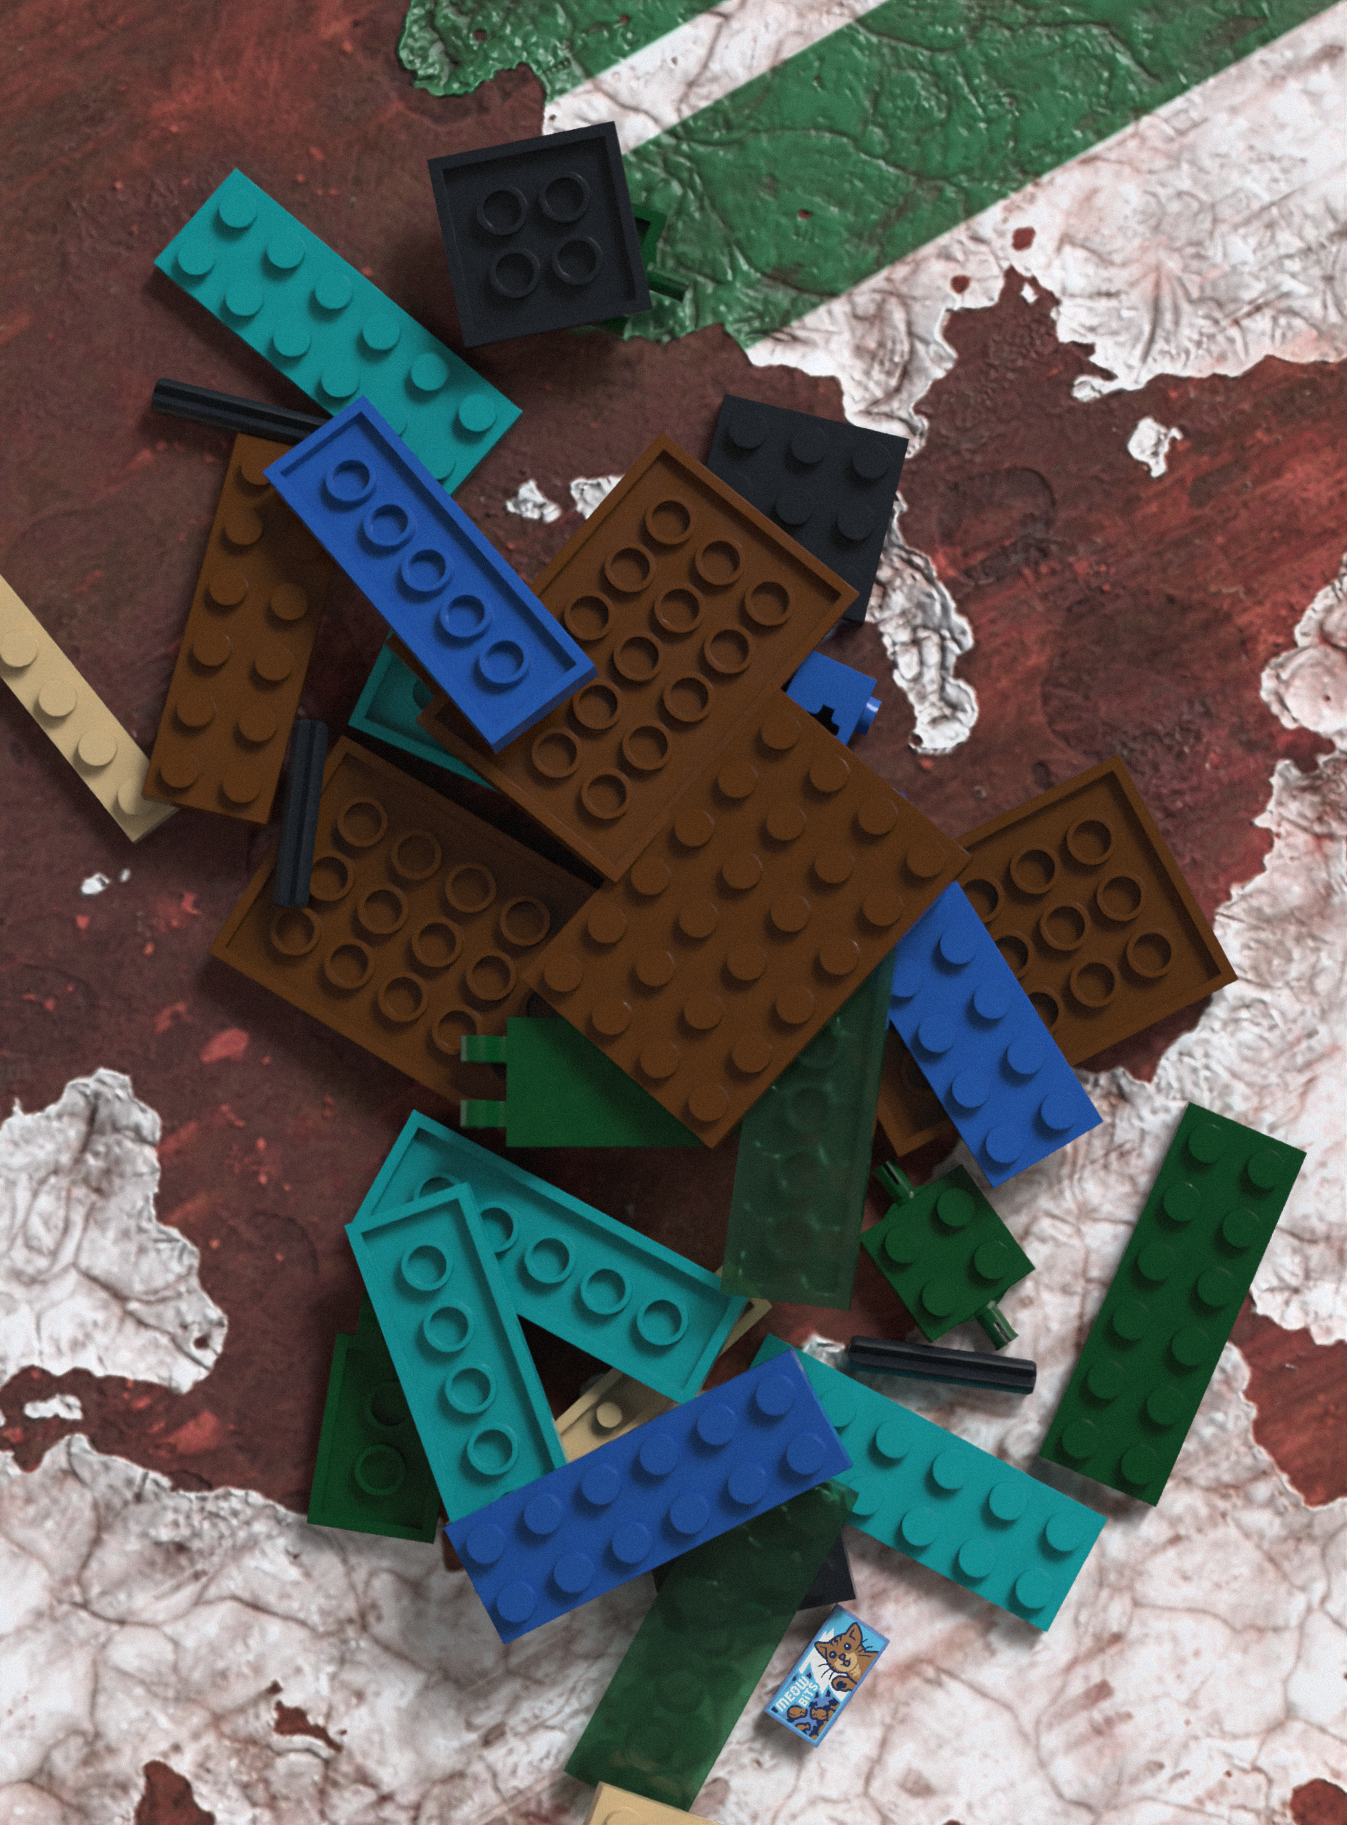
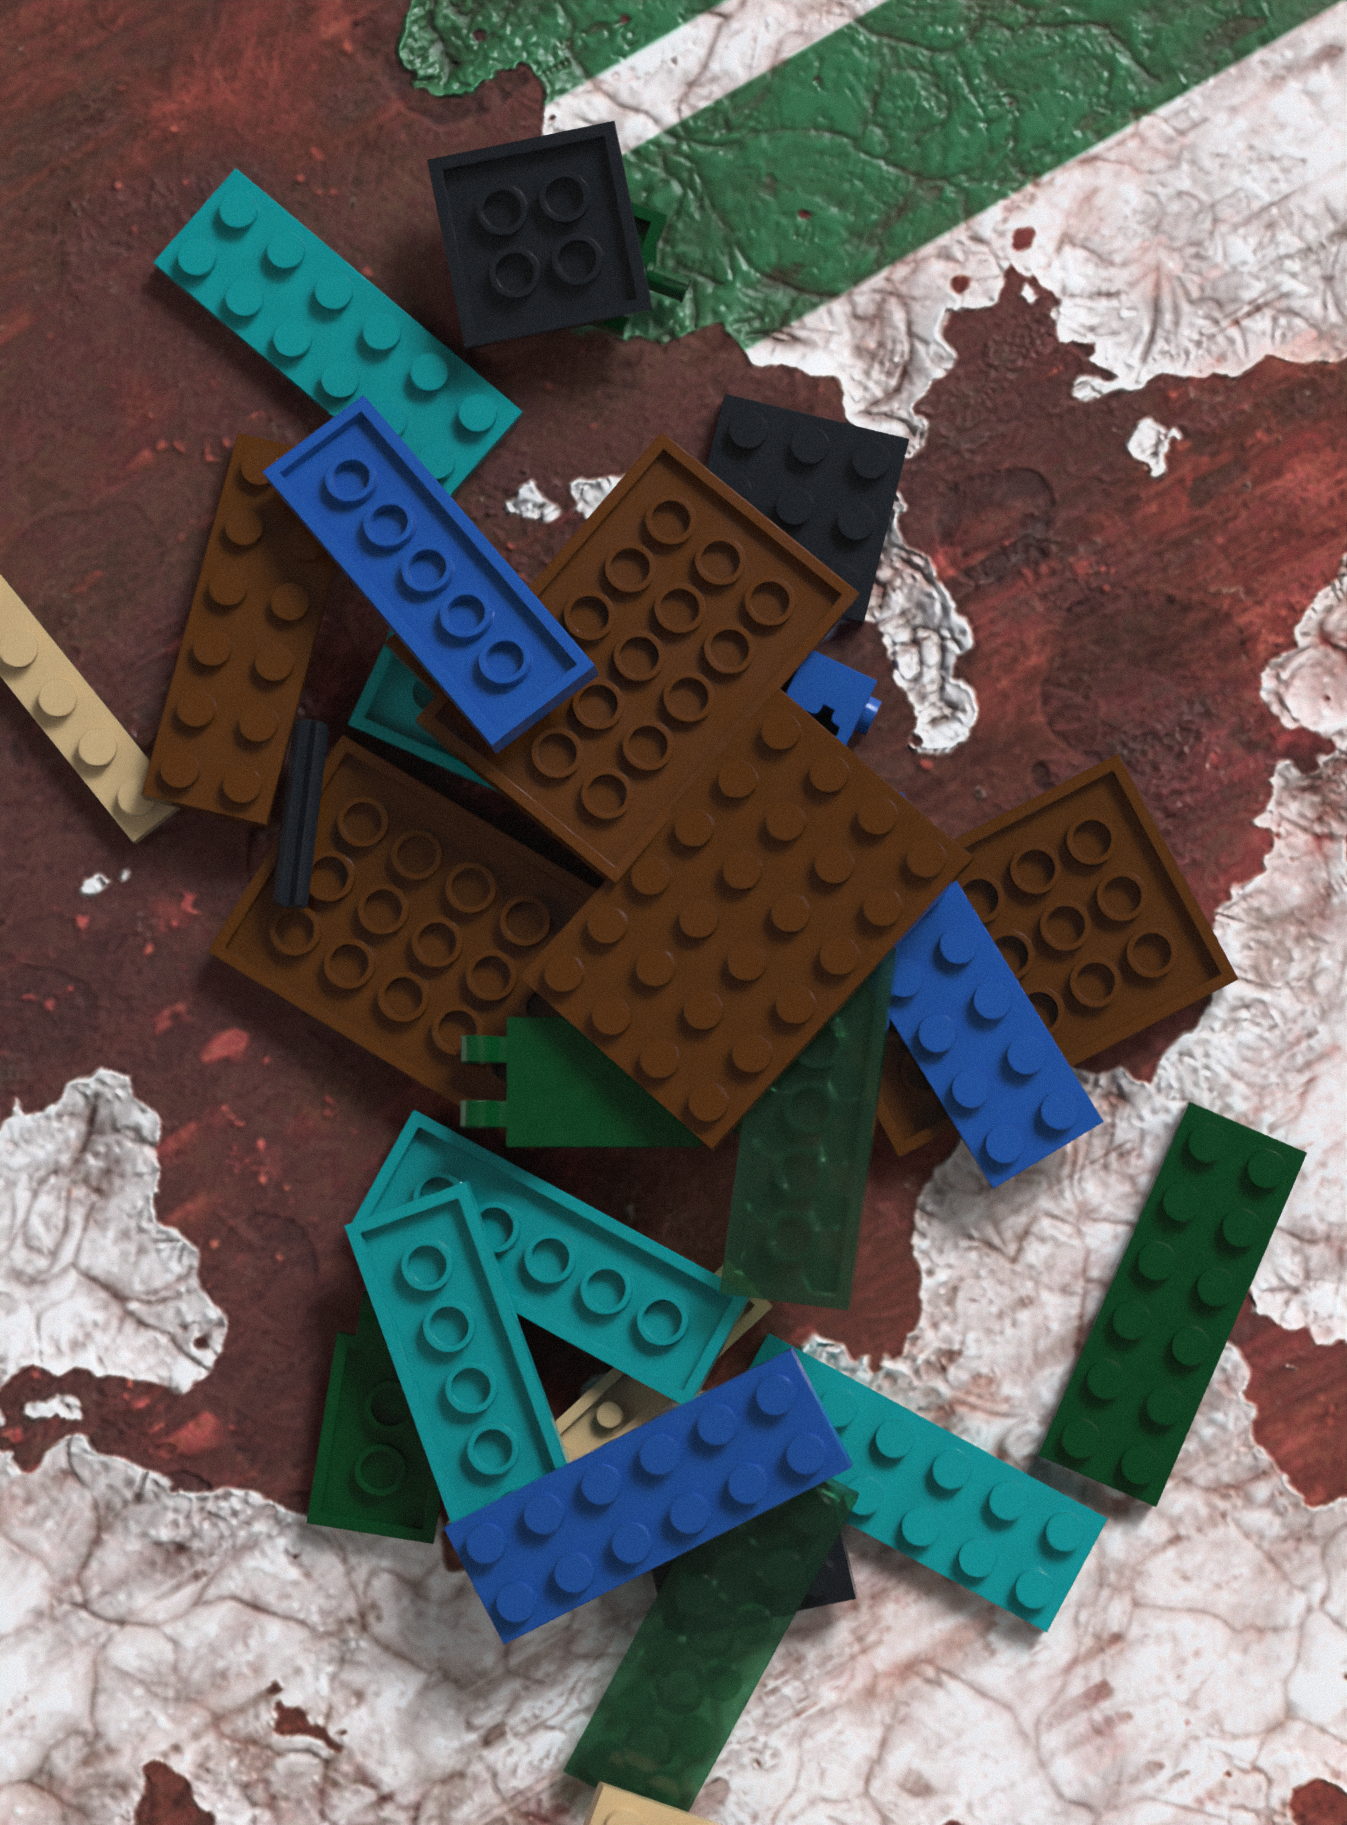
(232, 412): black axle -> none
(826, 1675): tile -> none
(942, 1365): black axle -> none
(945, 1253): dark green plate -> none

